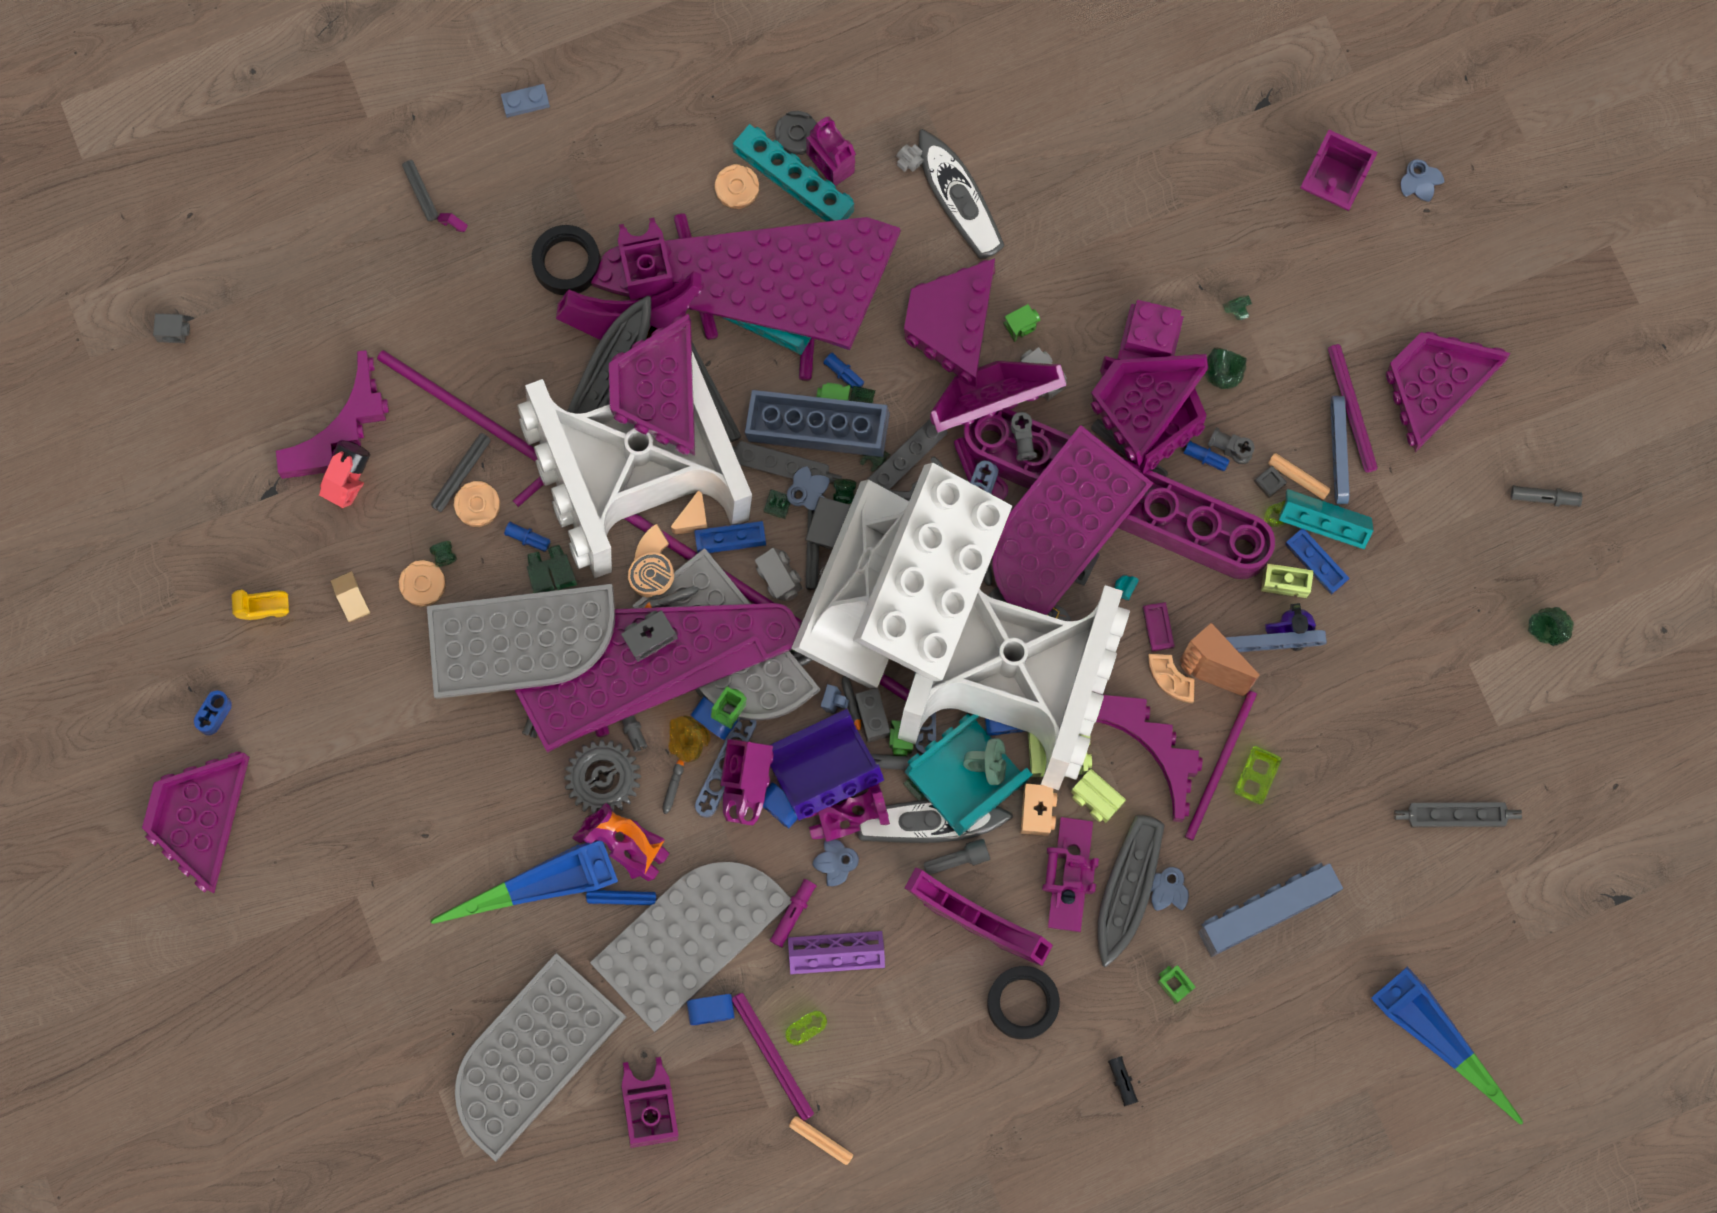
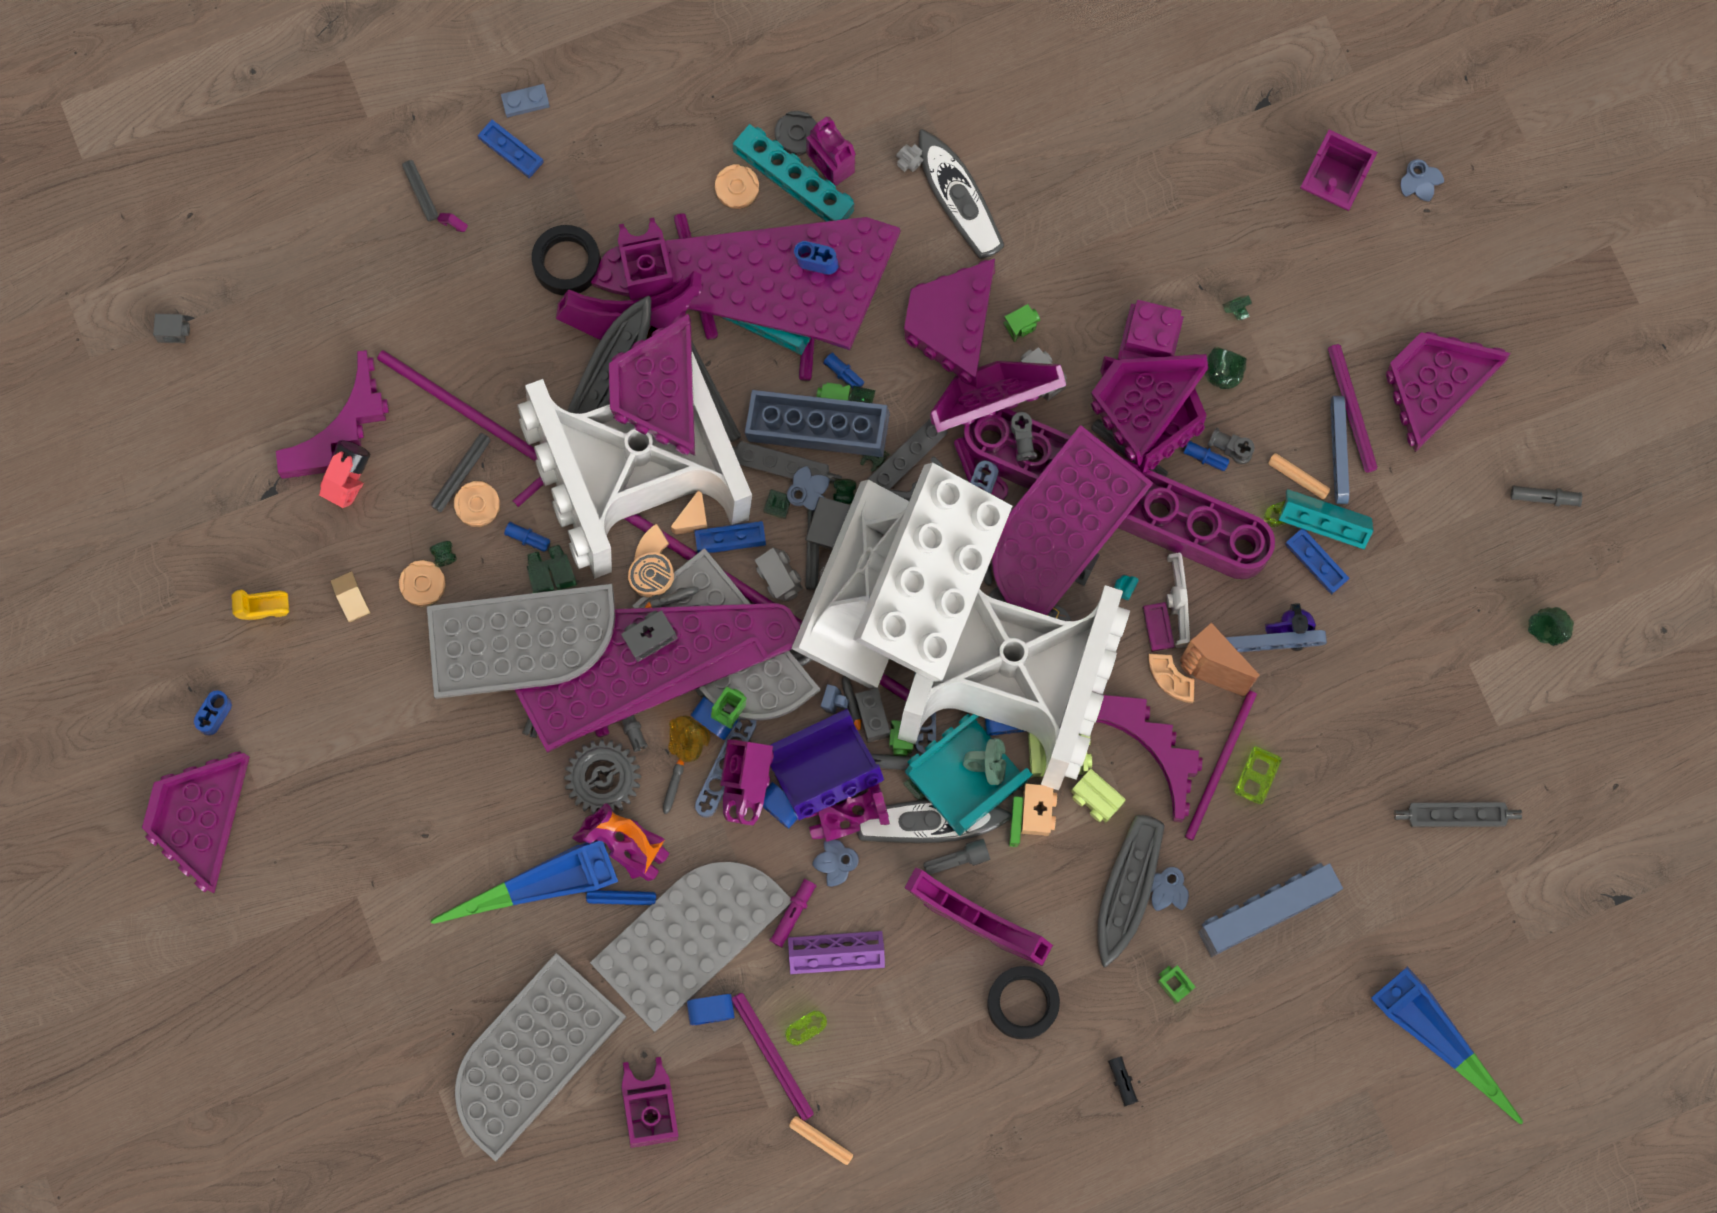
(510, 148): none -> blue plate
(821, 257): none -> blue beam
(1015, 830): none -> bright green tile
(1078, 875): magenta piece -> none
(1178, 599): none -> white plate
(1270, 481): dark grey tile -> none
(1287, 580): yellowish green brick -> none

